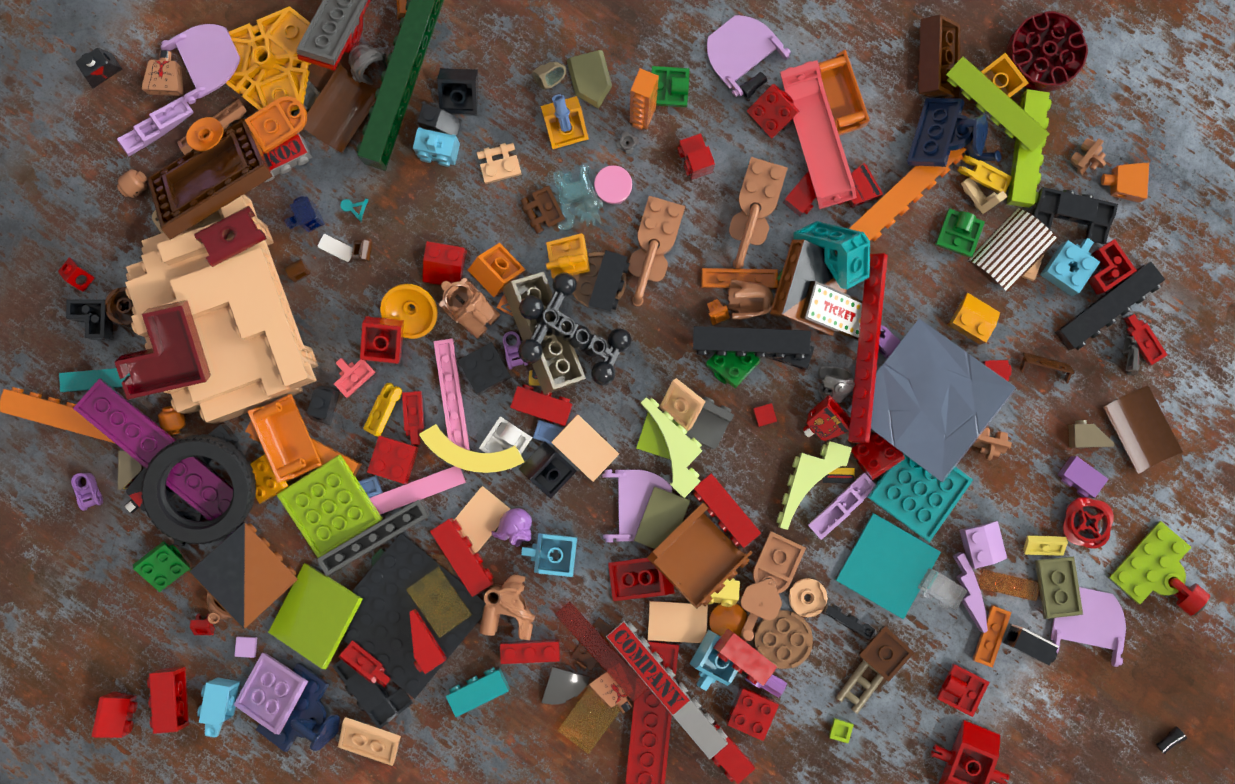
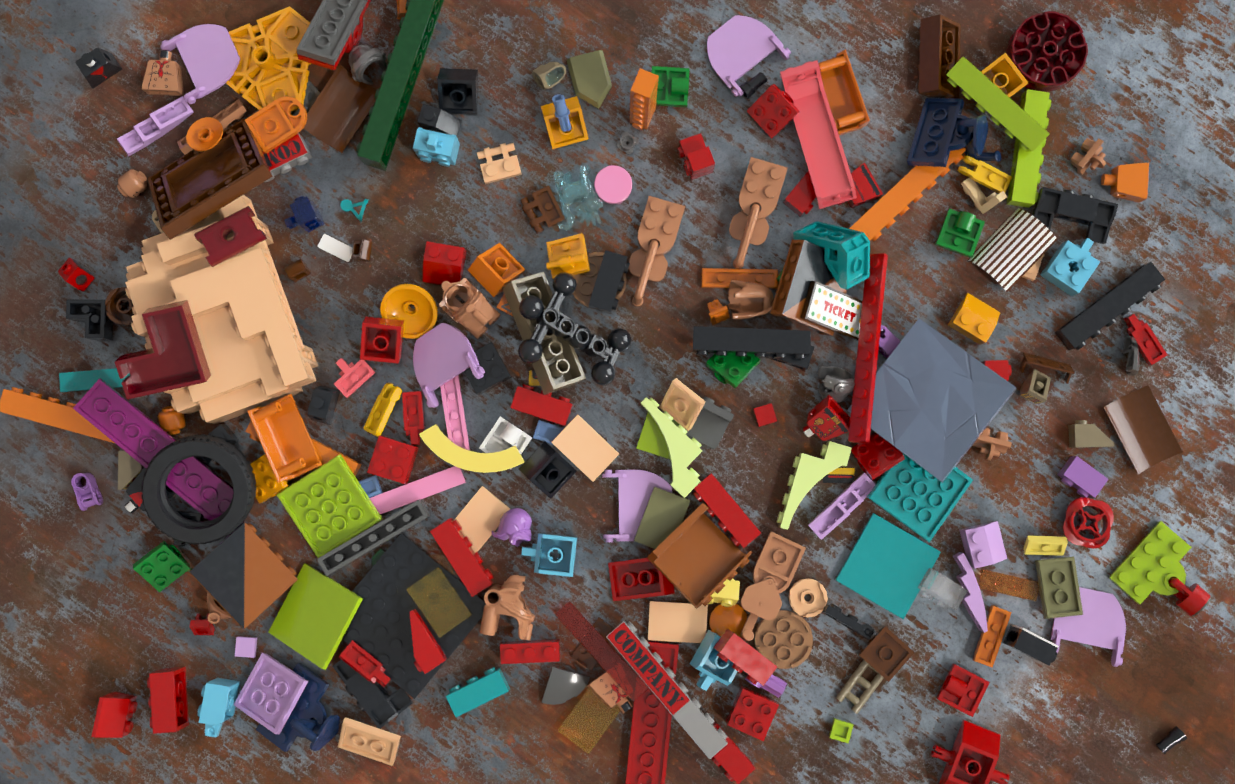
(442, 356): none -> lavender piece
(512, 351): medium lavender piece -> none
(1035, 387): none -> dark tan slope
(1114, 267): red brick -> none

